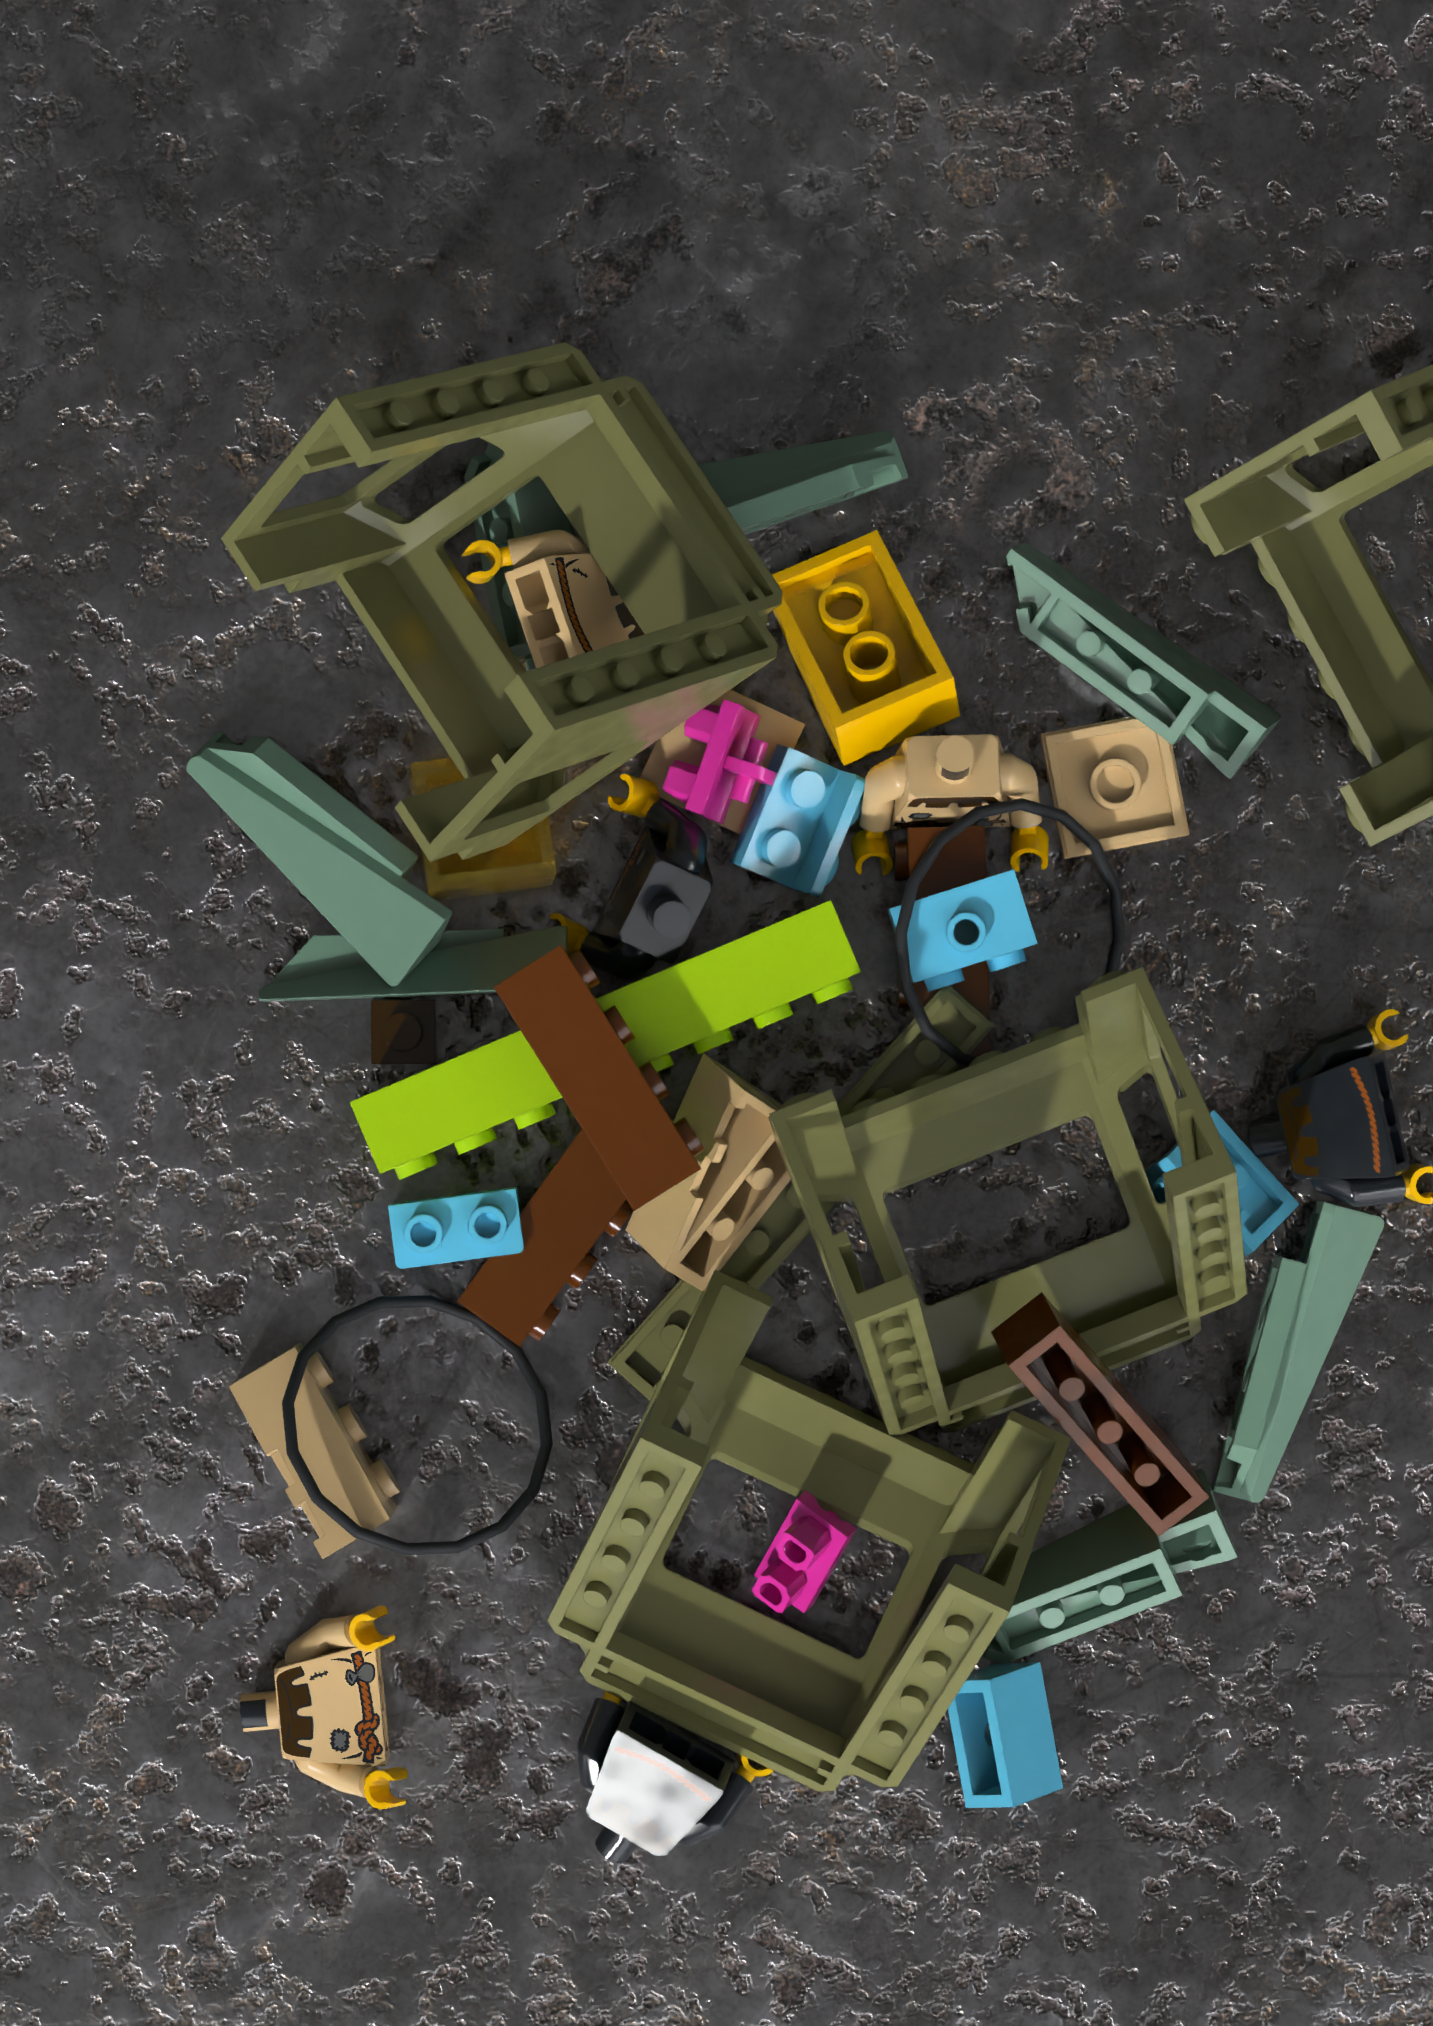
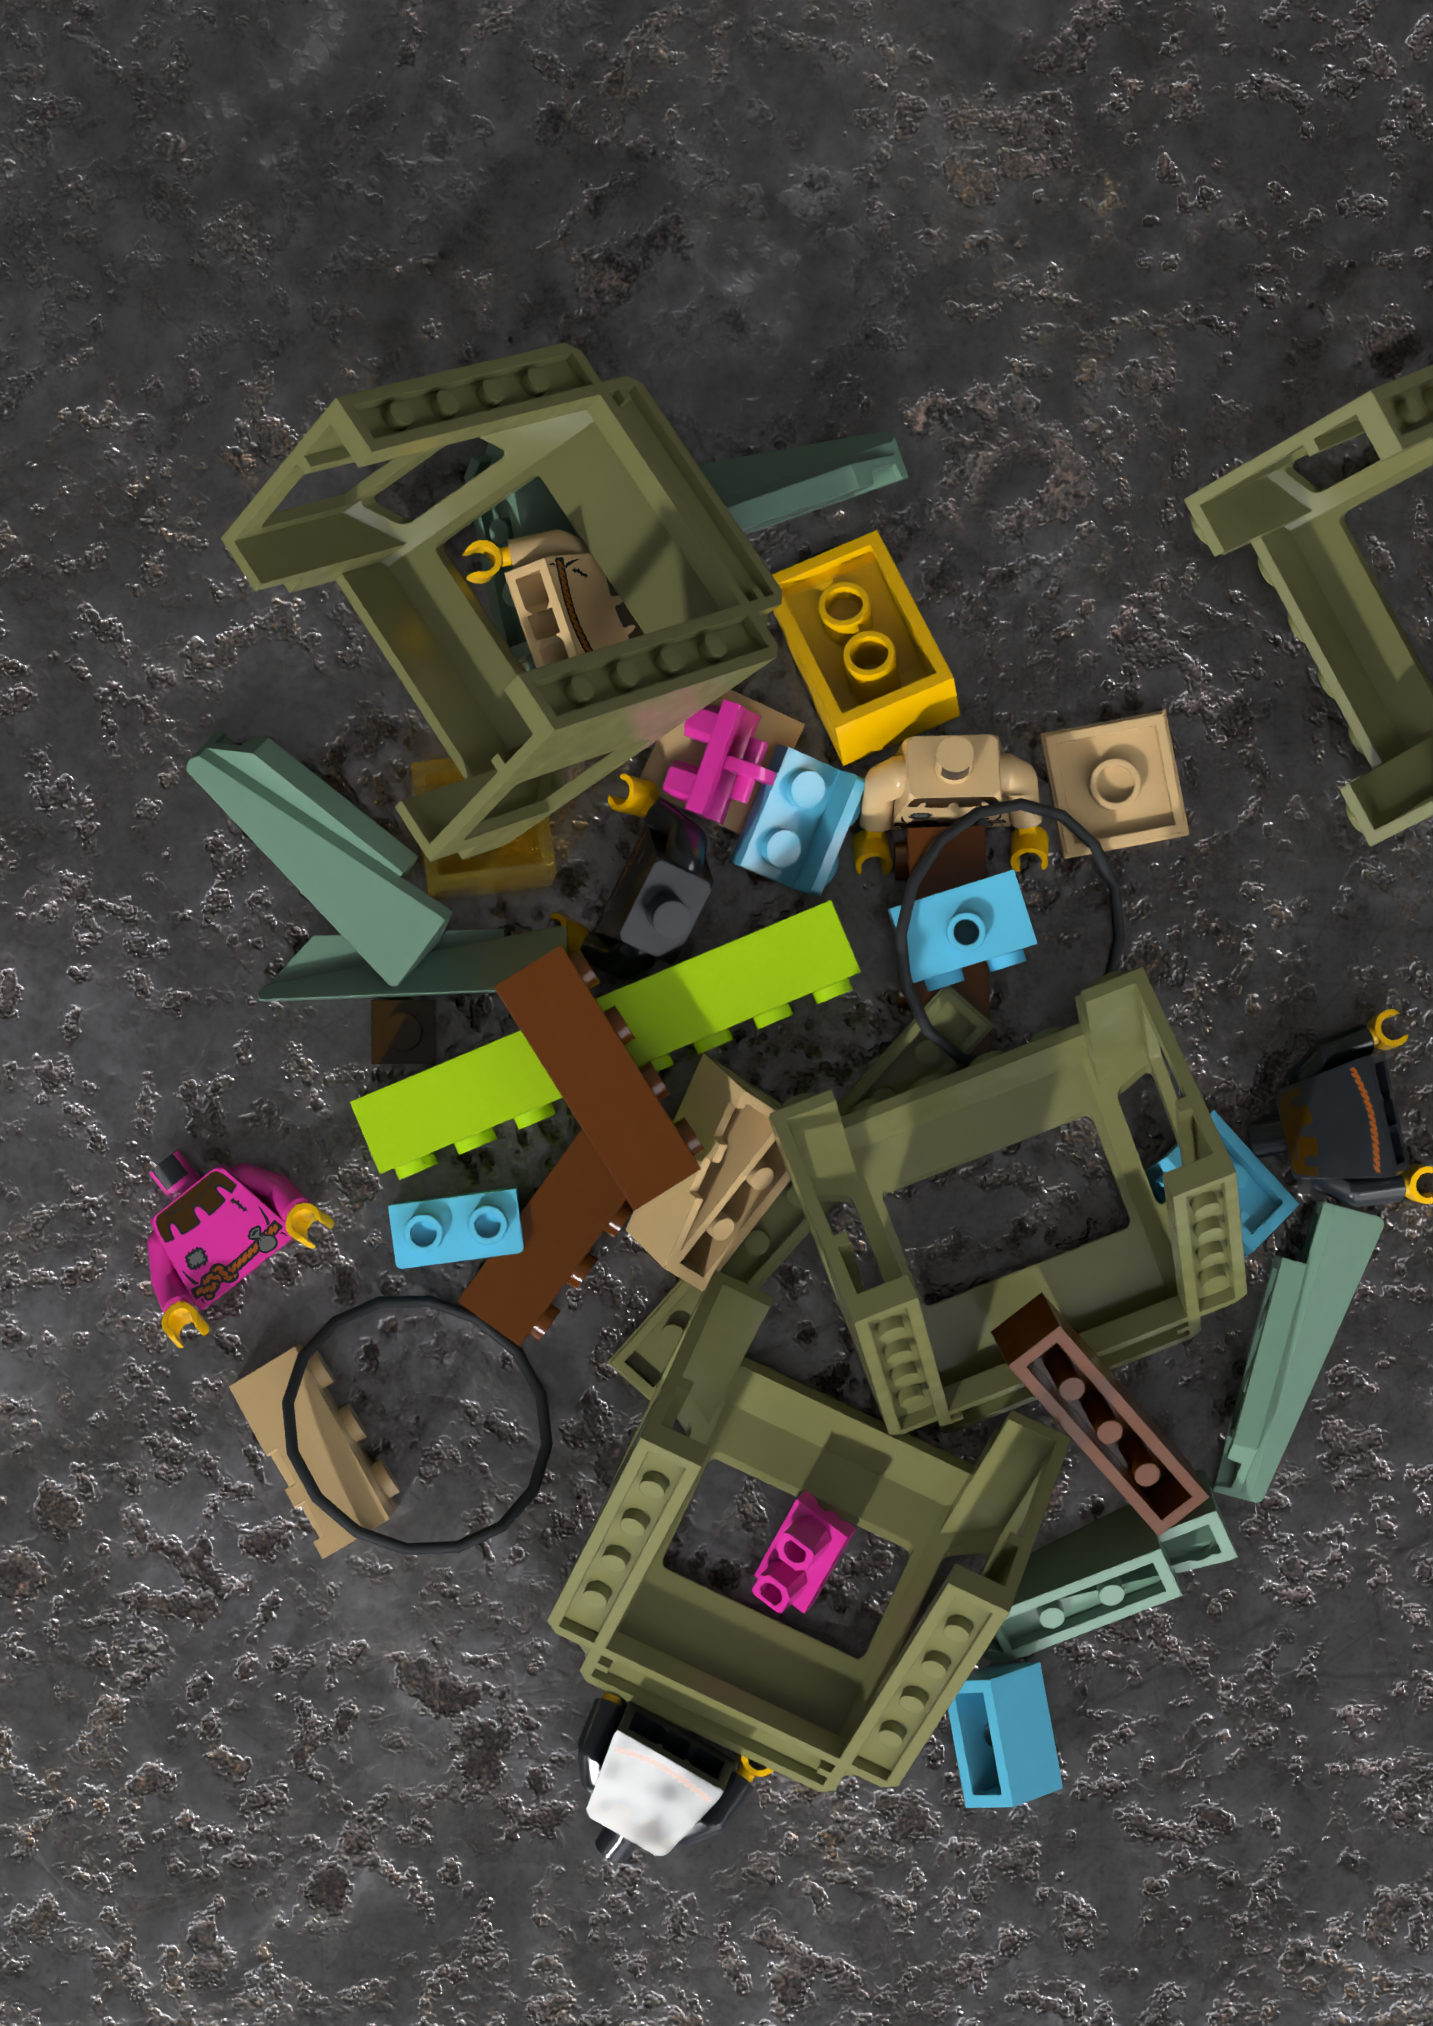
(218, 1233): none -> torso
(332, 1707): torso -> none
(1136, 664): sand green wedge -> none

